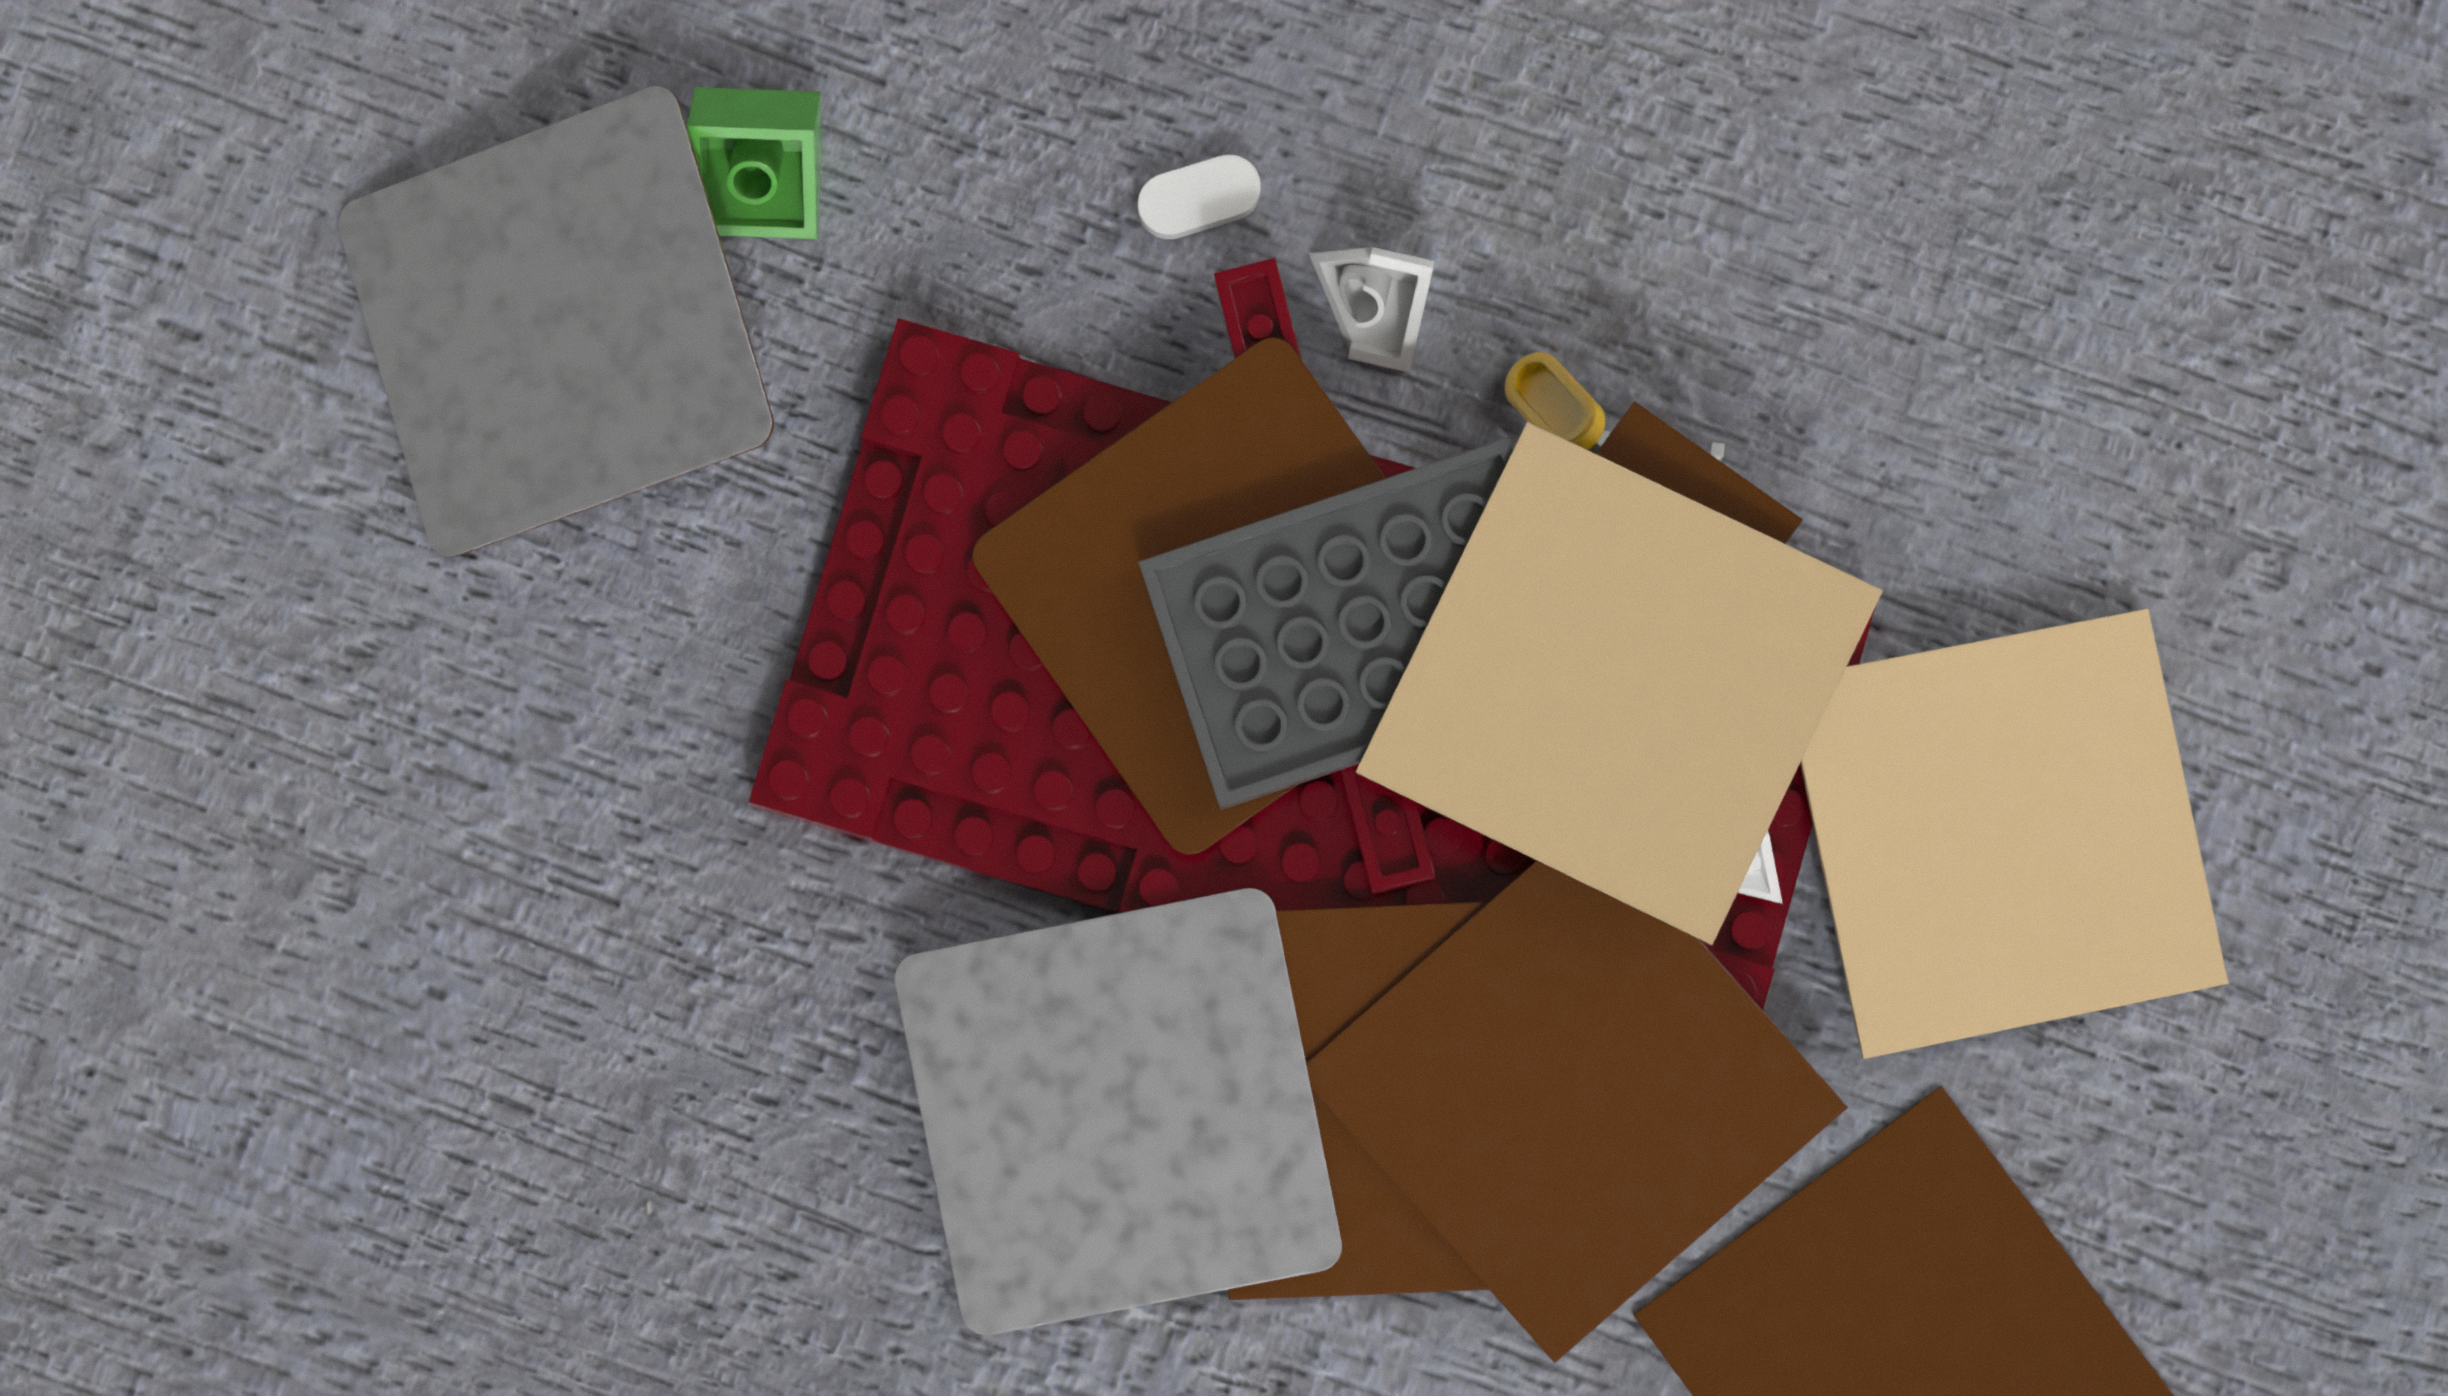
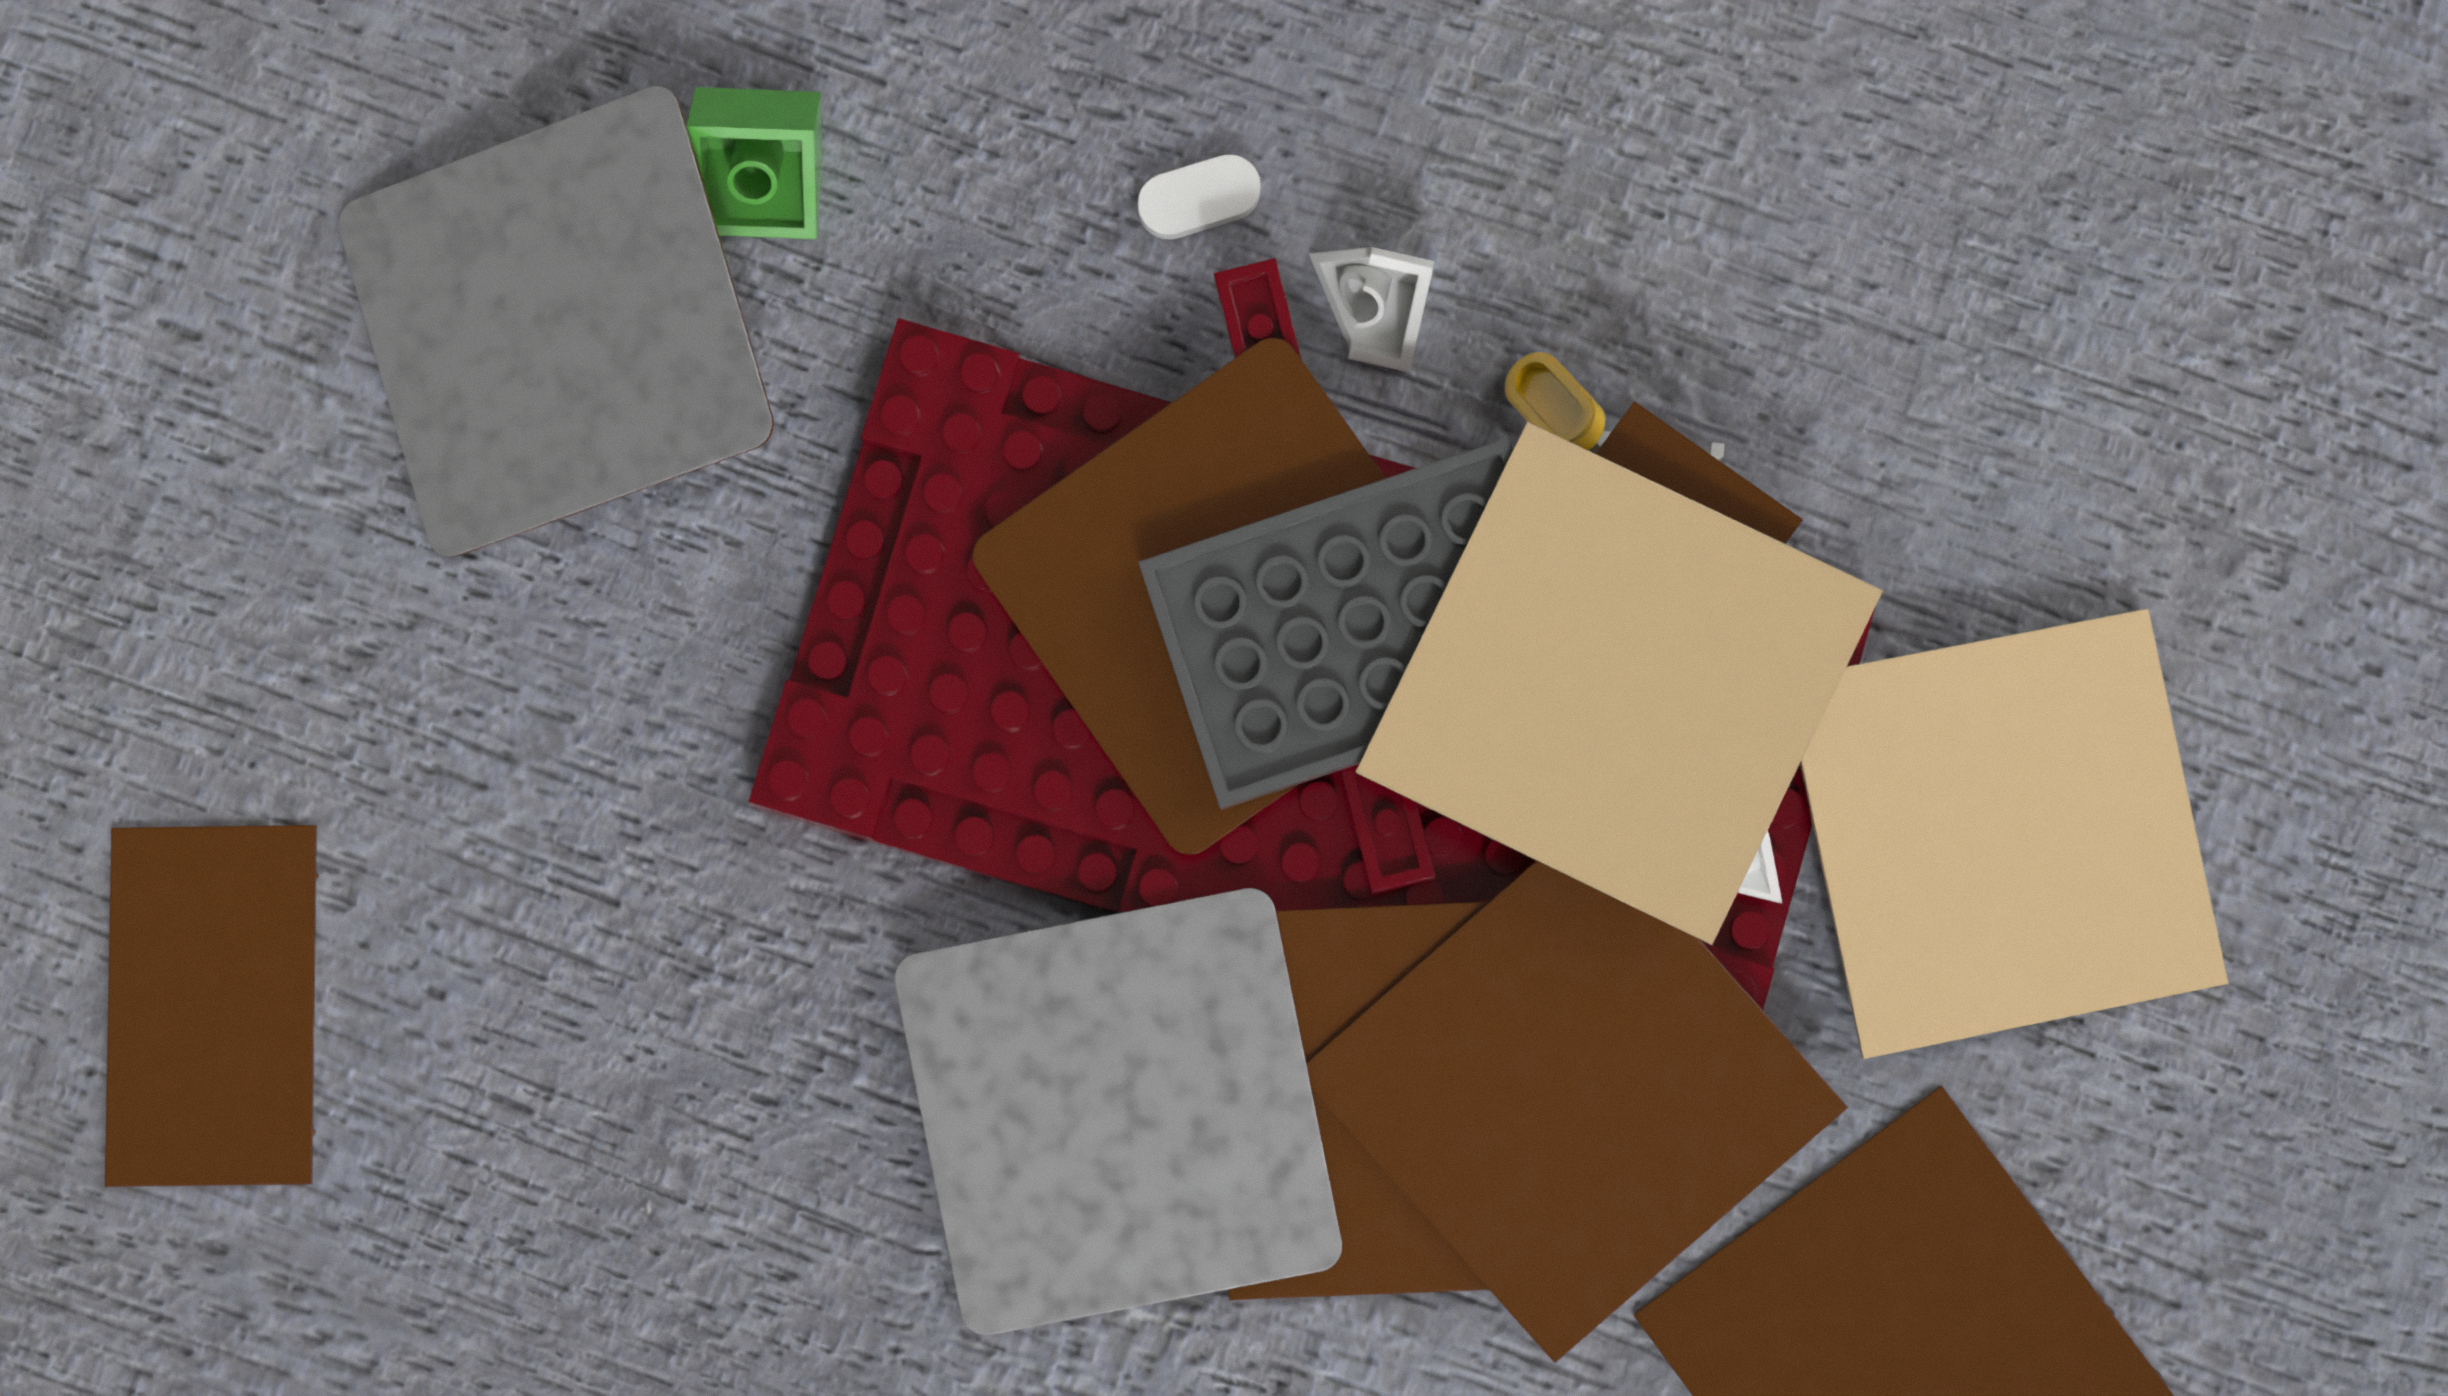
(211, 1006): none -> reddish brown piece

